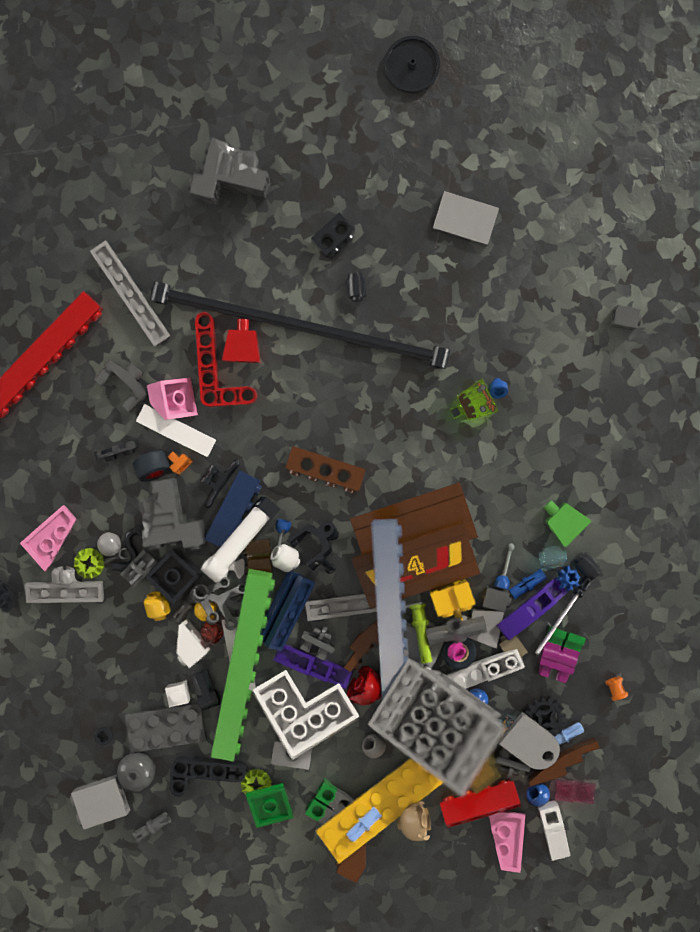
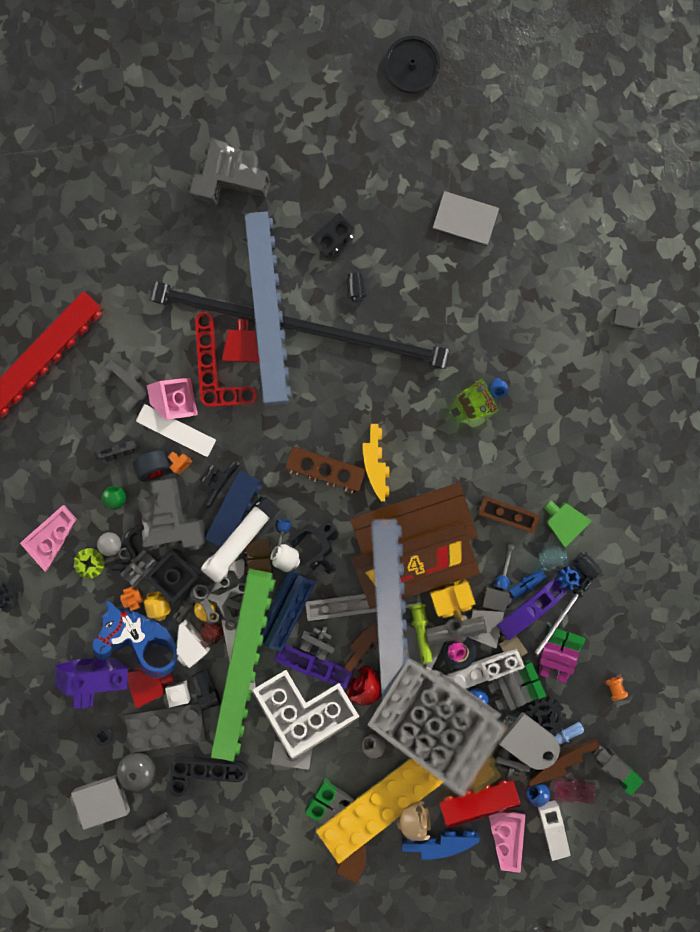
(64, 589): light grey plate -> none
(88, 676): none -> dark purple piece
(113, 497): none -> green piece
(130, 293): light grey plate -> none
(131, 598): none -> orange gear
(135, 630): none -> blue animal
(145, 687): none -> red torso
(262, 777): lime gear -> none
(266, 309): none -> sand blue brick
(269, 805): green tile -> none
(363, 824): light blue axle -> none
(376, 471): none -> yellow slope
(448, 844): none -> blue slope
(508, 514): none -> reddish brown brick
(517, 687): none -> dark grey hips
(618, 769): none -> dark grey hips

